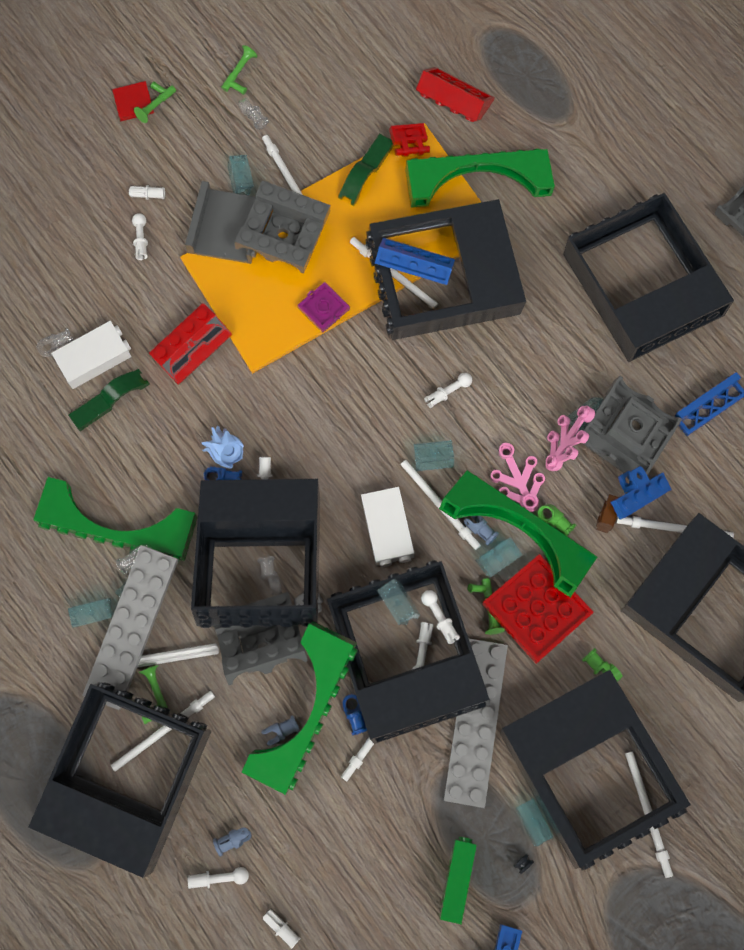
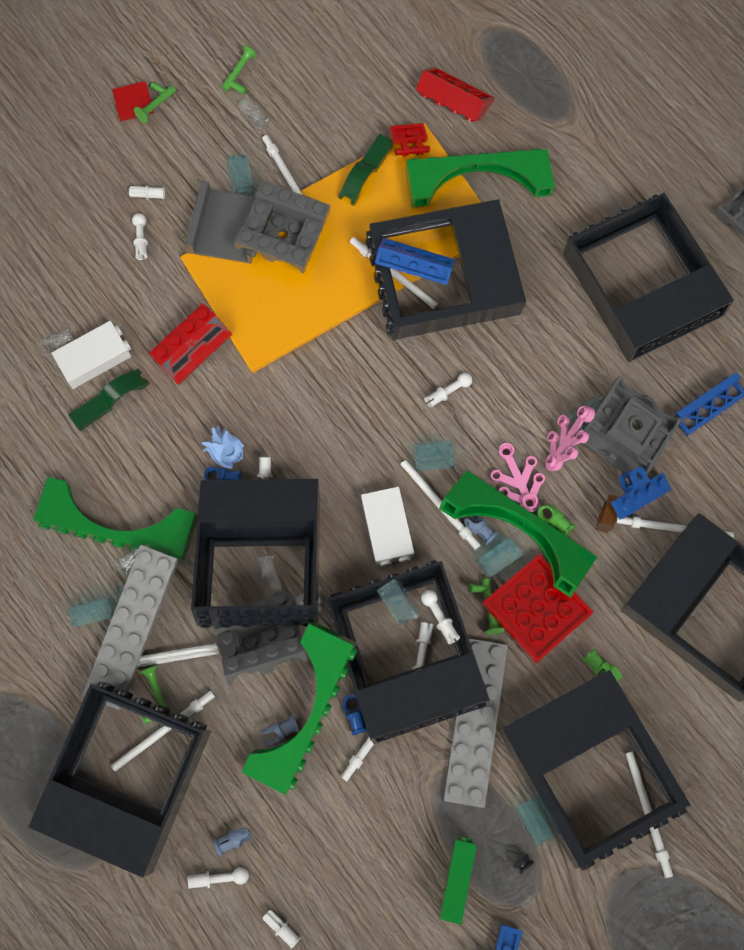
(323, 307): magenta plate -> none

